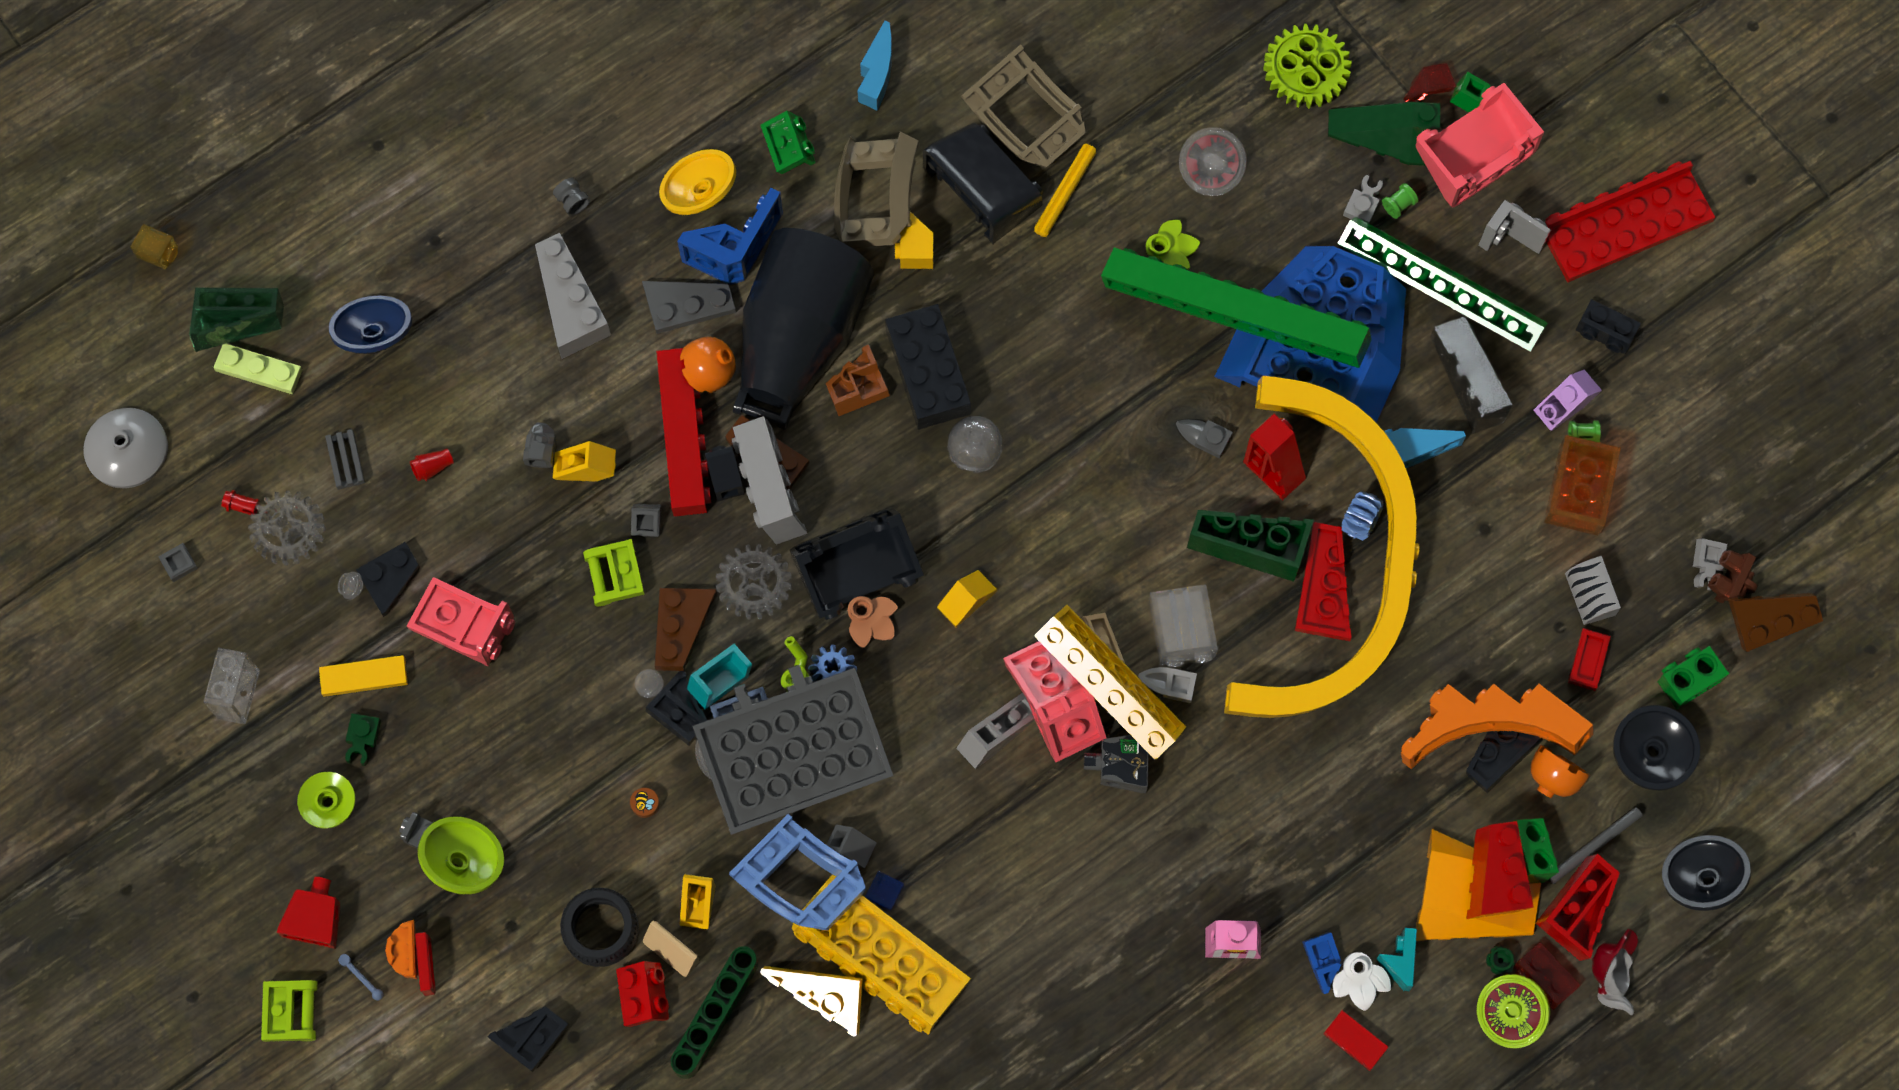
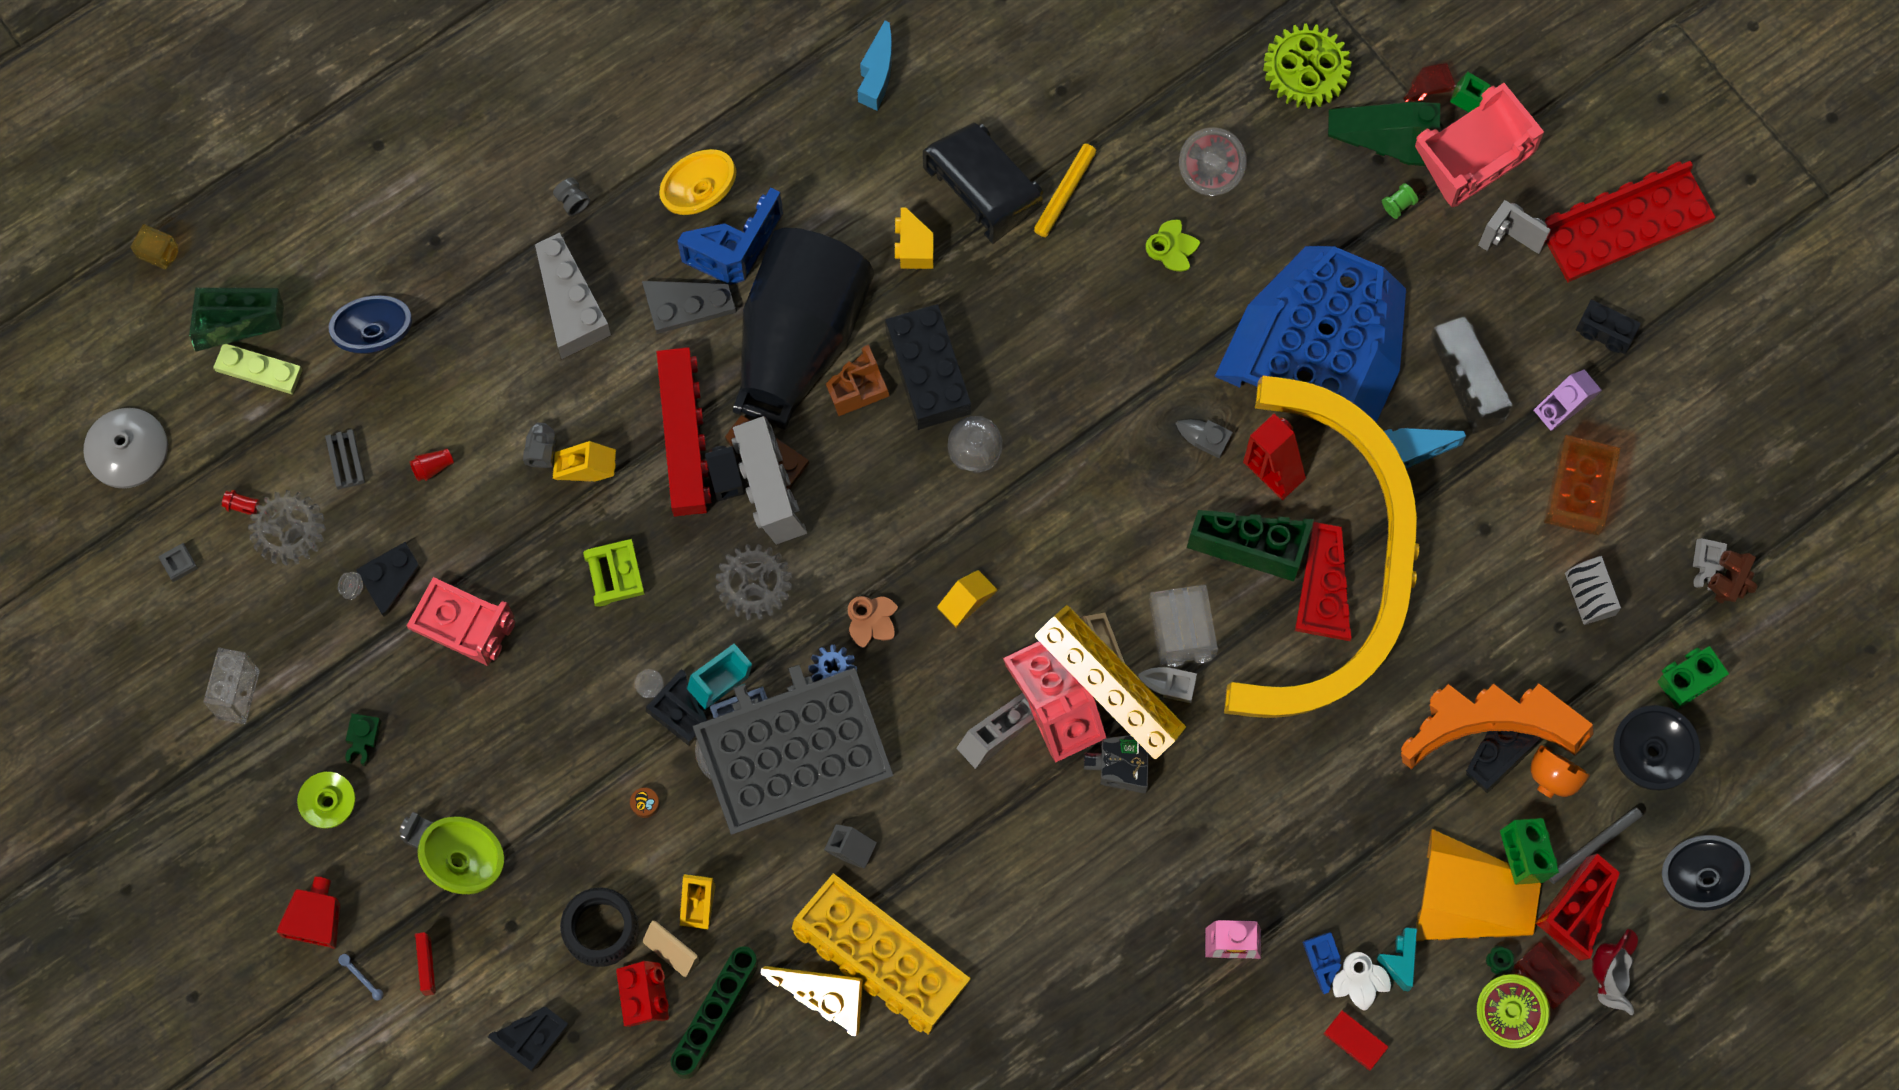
(279, 1011): lime plate -> none
(363, 676): yellow tile -> none
(402, 950): orange plate -> none
(645, 520): dark grey slope -> none
(678, 625): reddish brown wing -> none
(708, 364): orange cylinder -> none
(775, 849): medium blue wedge -> none
(788, 141): green bracket -> none
(801, 659): lime plate -> none
(856, 561): black windscreen -> none
(872, 155): dark tan wedge -> none
(884, 890): clear blue plate -> none
(999, 81): dark tan wedge -> none
(1237, 307): green brick -> none
(1362, 515): medium blue gear -> none
(1363, 203): light grey plate -> none
(1443, 283): brick -> none
(1499, 872): red wedge -> none
(1586, 431): bright green bush -> none
(1589, 659): red tile -> none
(1767, 619): reddish brown wing -> none

